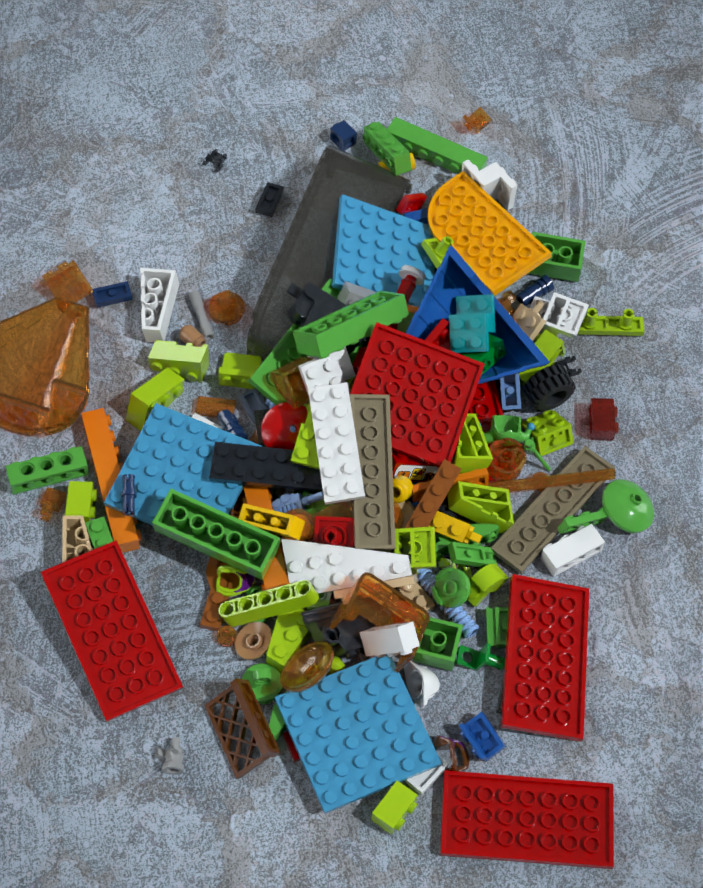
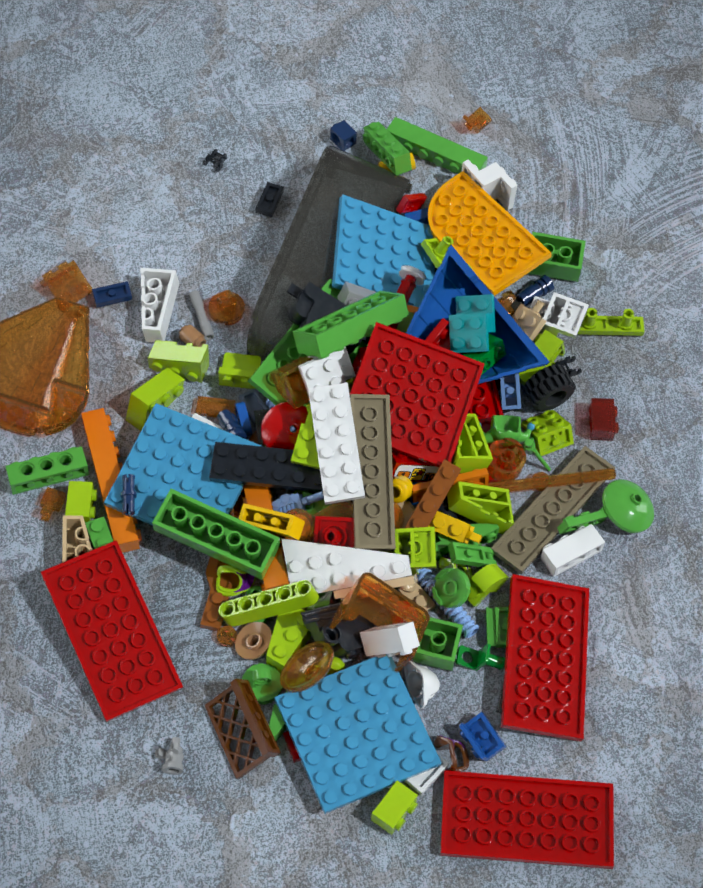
(243, 418): none -> blue beam

